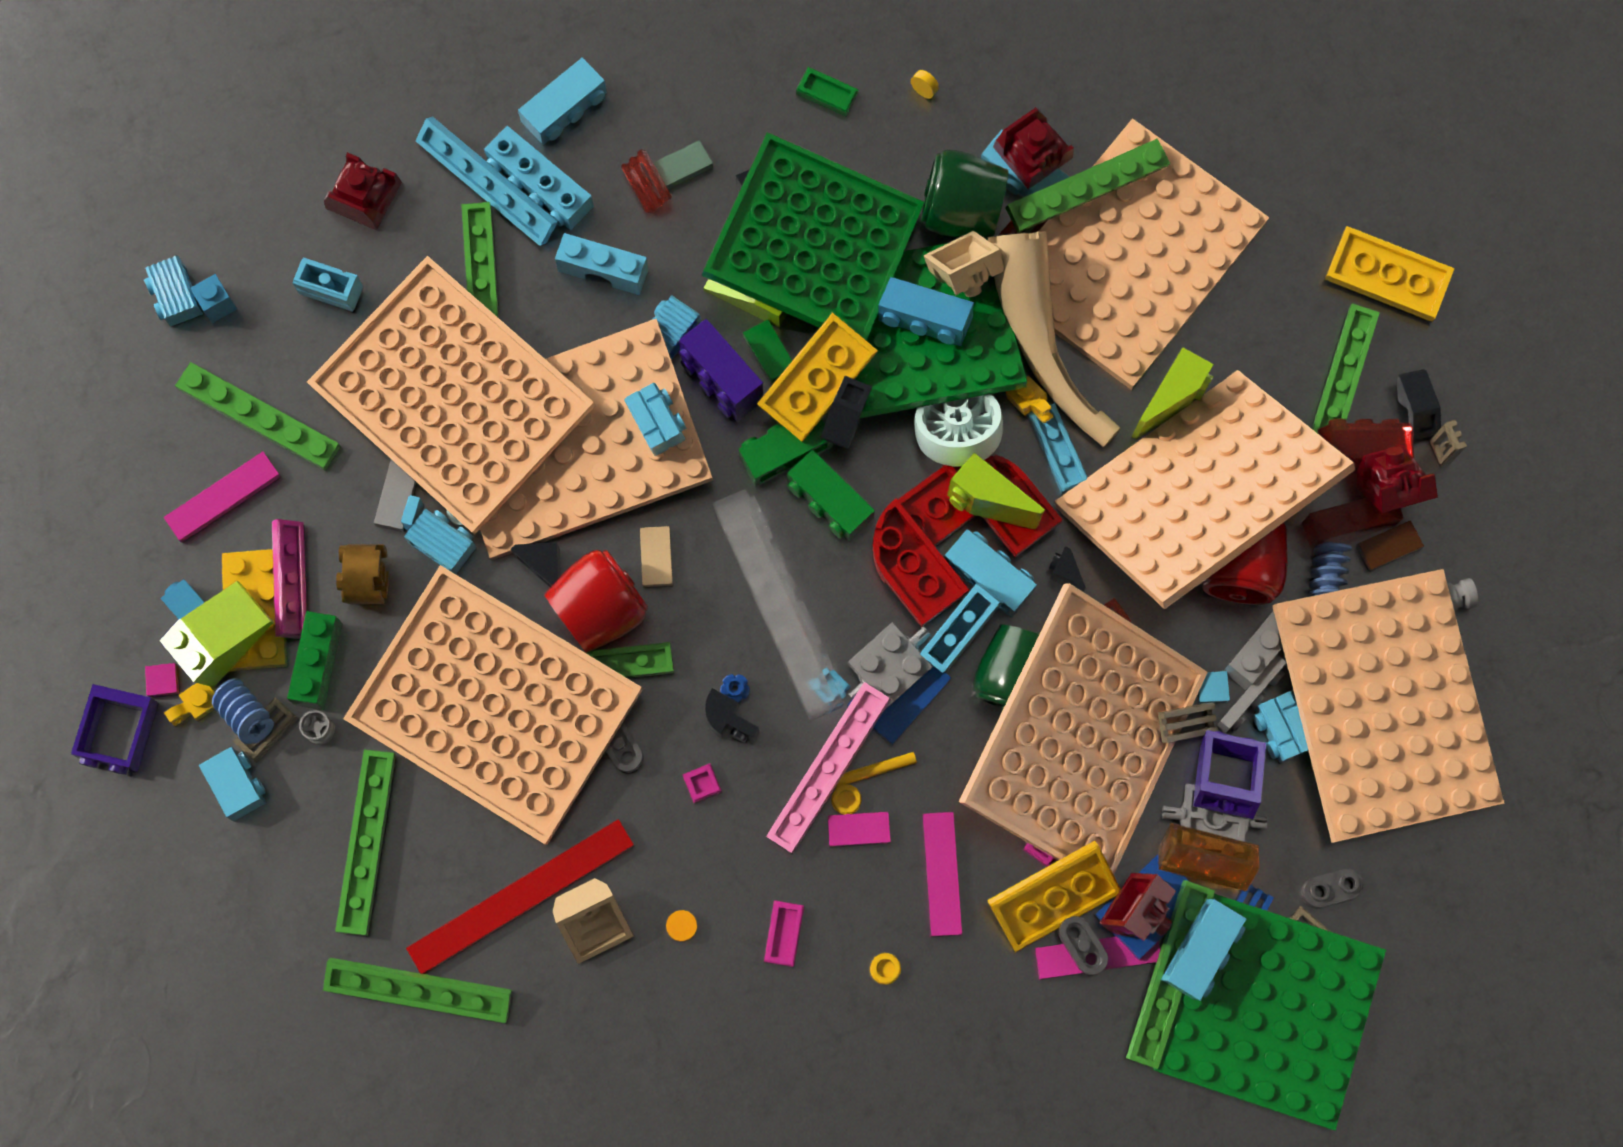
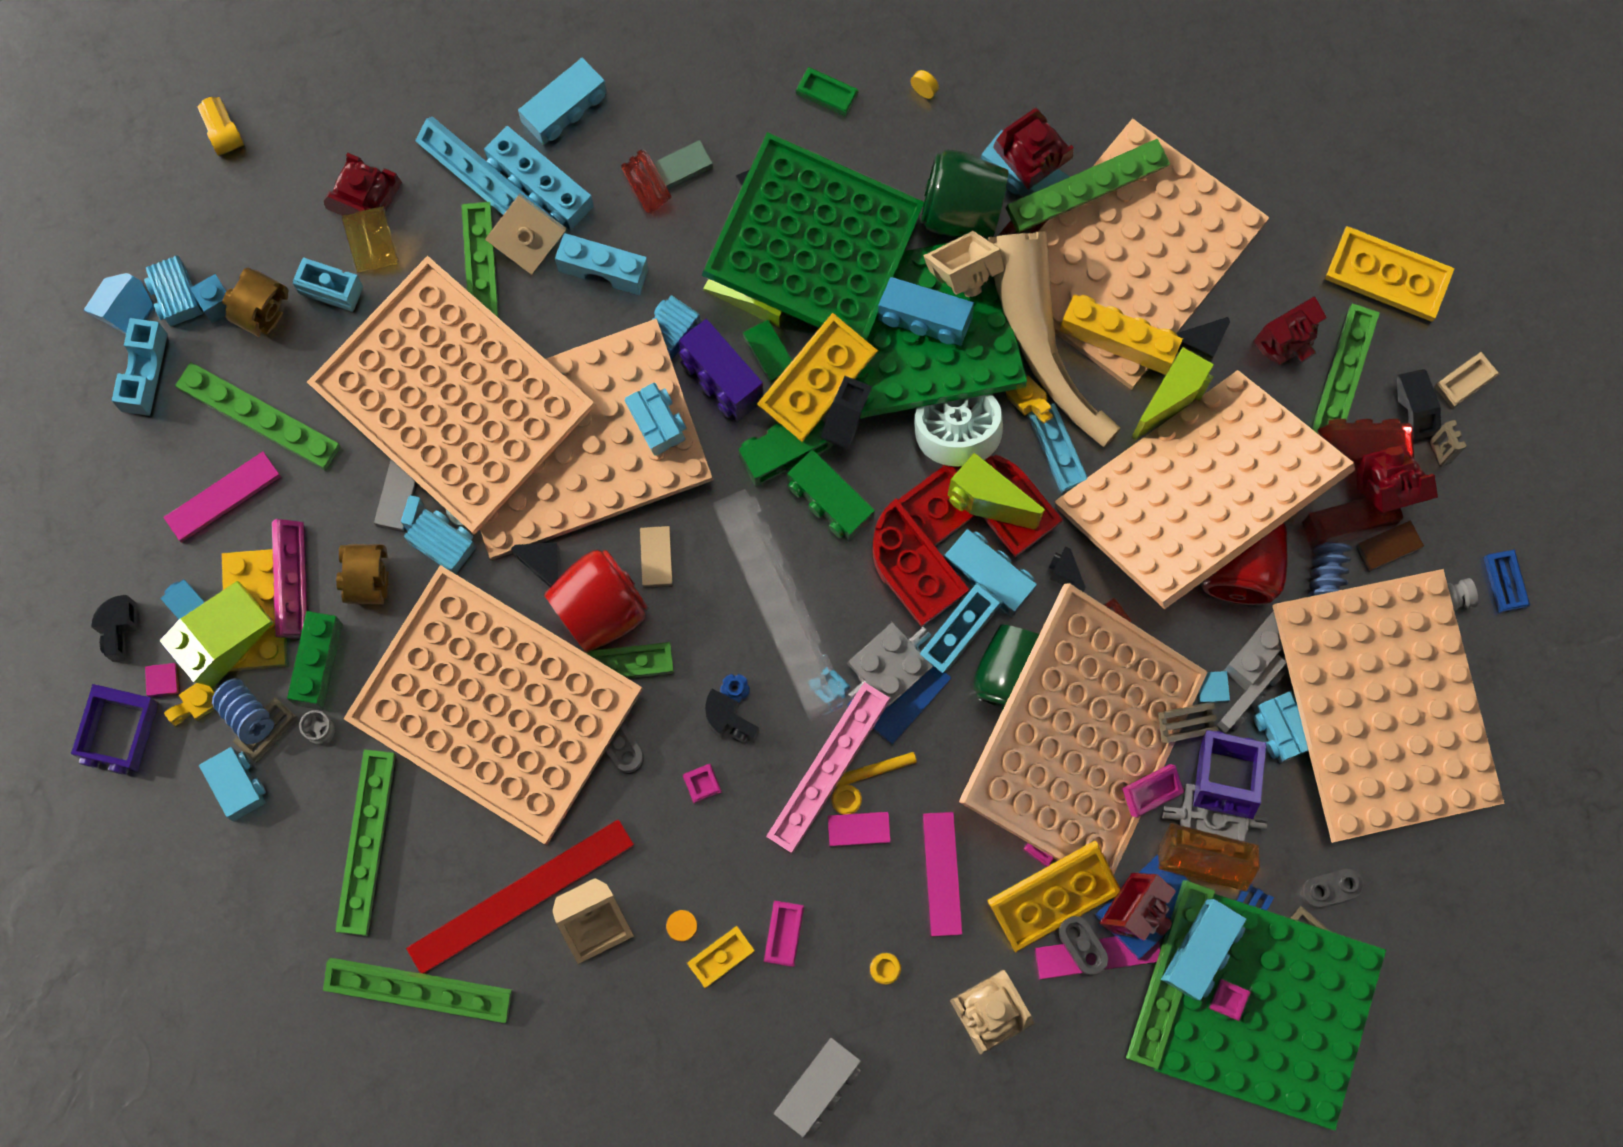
(113, 619): none -> black brick
(119, 300): none -> dark azure slope
(145, 349): none -> medium azure arch
(221, 130): none -> yellow piece
(255, 302): none -> pearl gold brick
(370, 239): none -> clear yellow plate
(525, 233): none -> tan plate
(721, 957): none -> yellow plate
(818, 1088): none -> light grey brick
(992, 1012): none -> tan brick
(1120, 334): none -> yellow brick
(1153, 790): none -> dark pink tile
(1204, 338): none -> black slope
(1229, 1000): none -> dark pink tile
(1292, 333): none -> dark red brick
(1466, 380): none -> tan tile
(1496, 585): none -> blue tile

